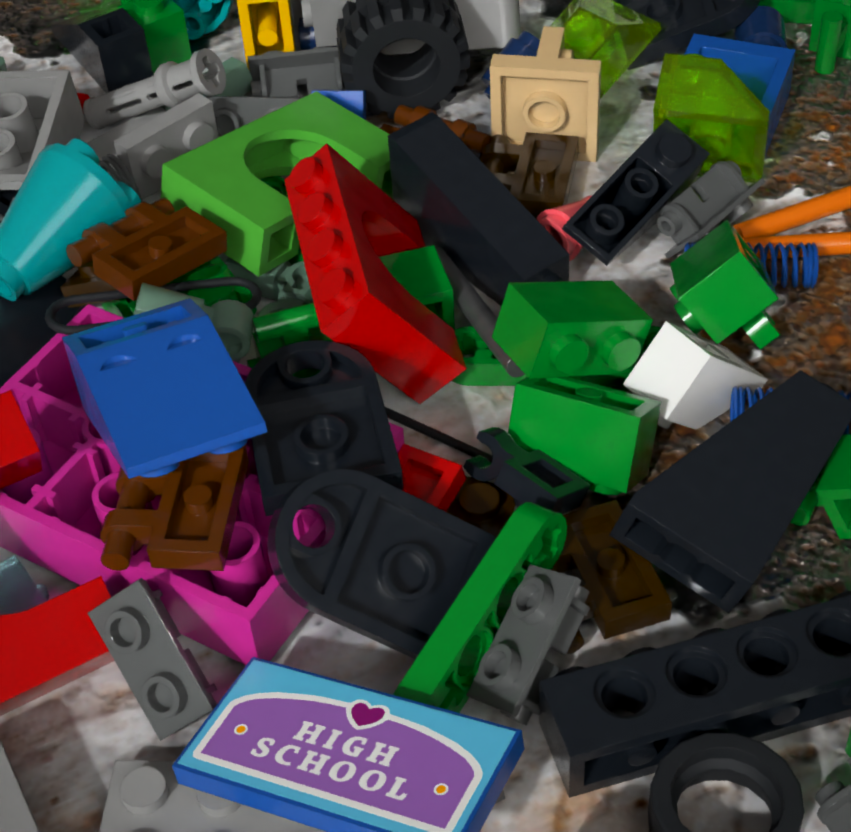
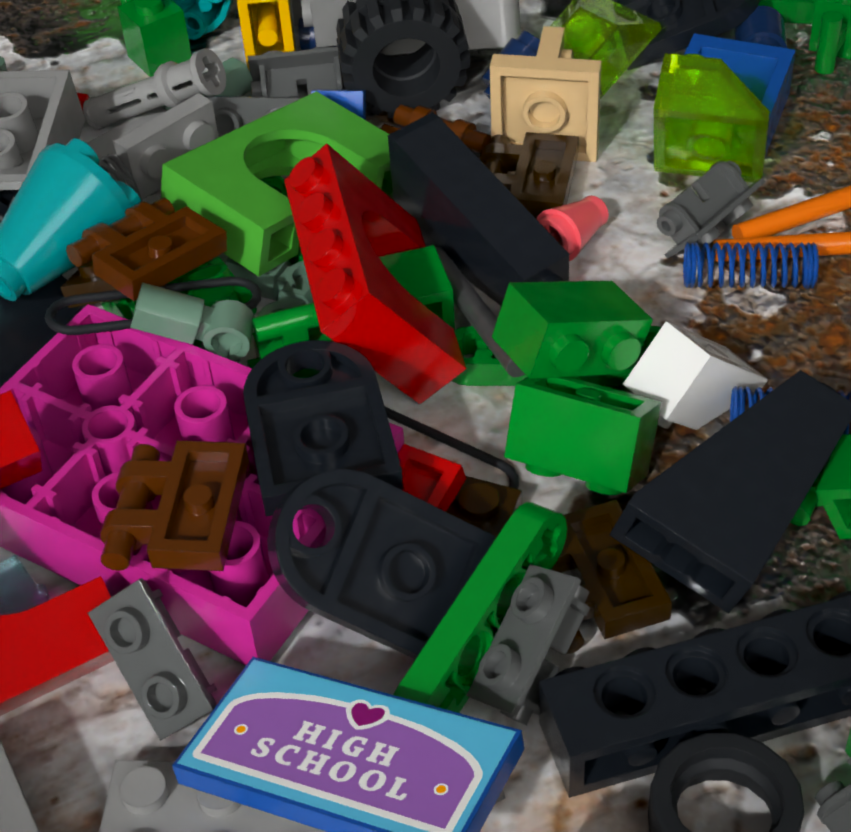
(107, 46): black slope -> none
(162, 389): blue slope -> none
(526, 475): black plate -> none
(636, 192): black slope -> none
(724, 288): green brick -> none

